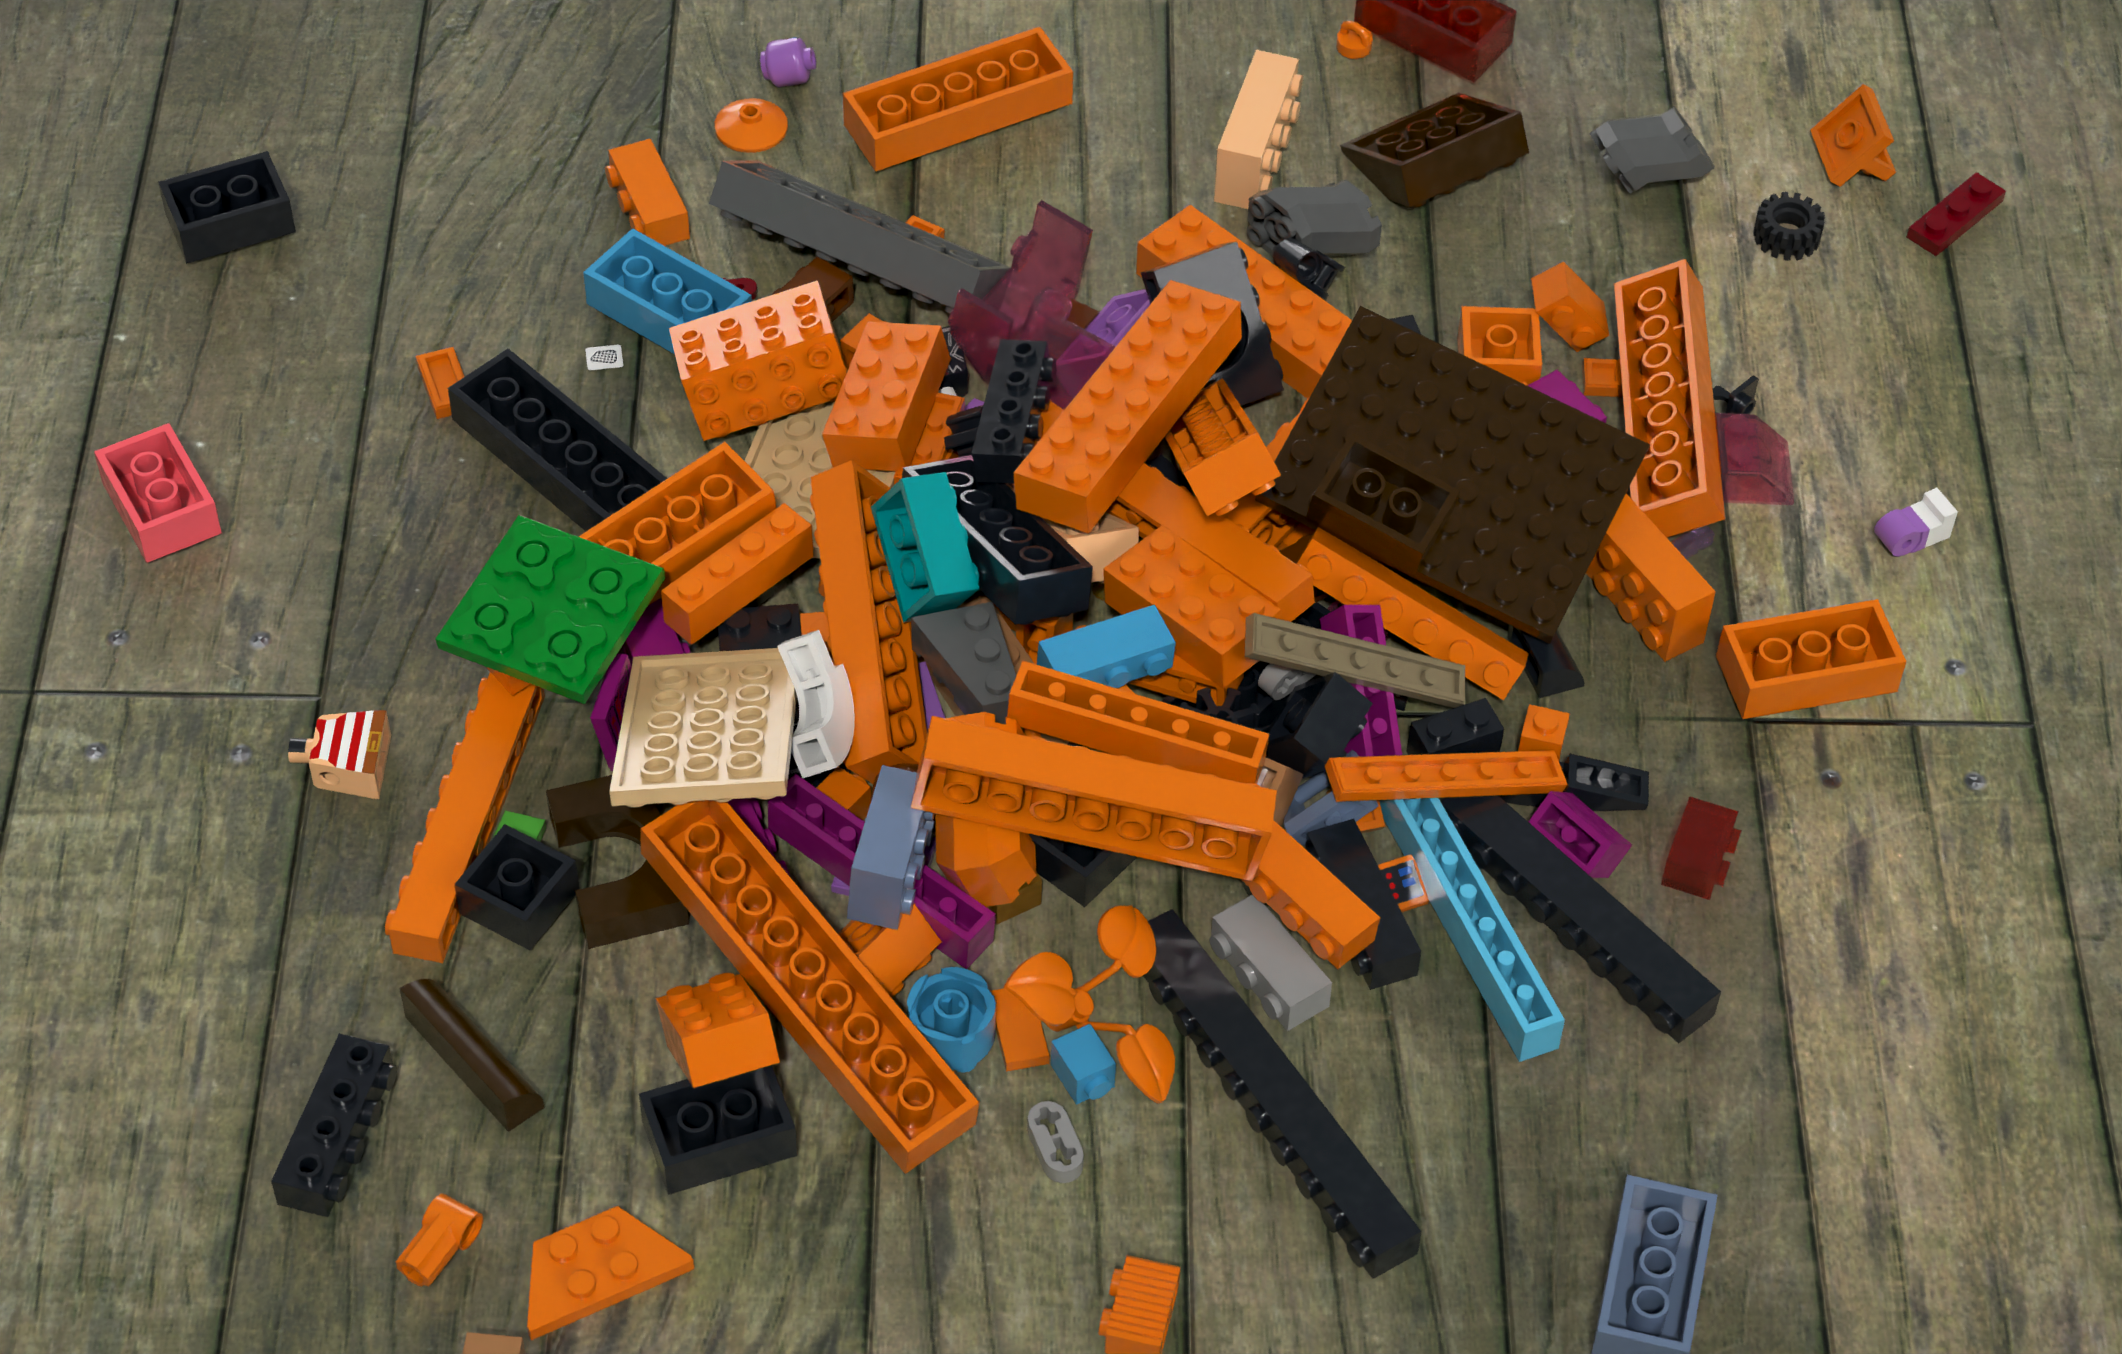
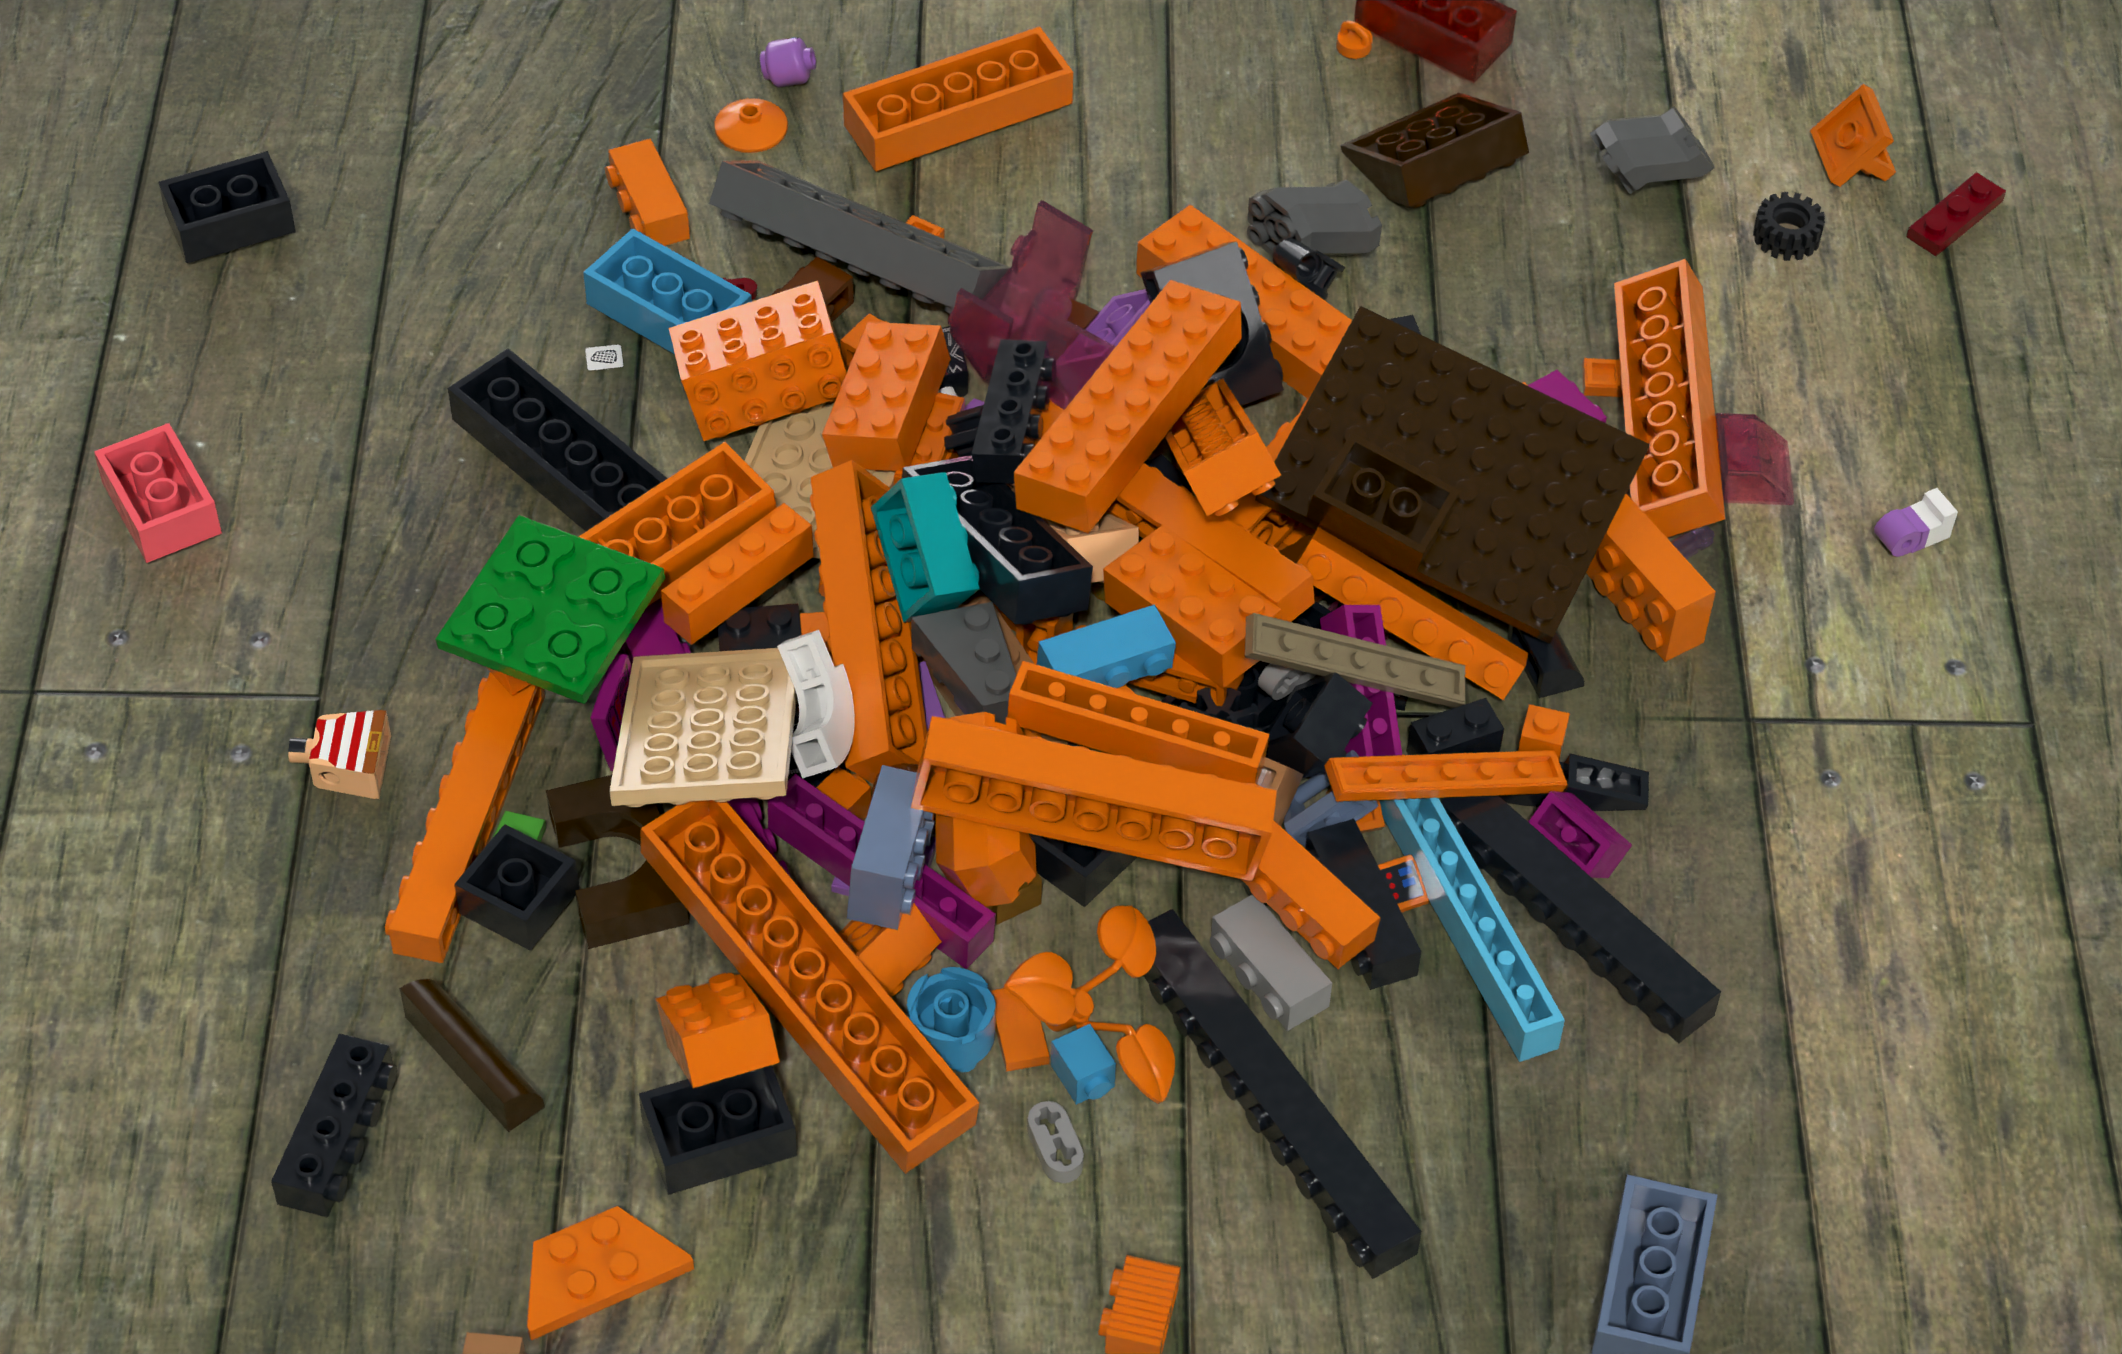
(439, 372): orange tile -> none
(444, 1230): orange piece -> none
(1258, 128): light nougat brick -> none
(1502, 340): orange brick -> none
(1570, 306): orange brick -> none
(1700, 848): clear red brick -> none
(1741, 399): black bracket -> none
(1810, 659): orange brick -> none

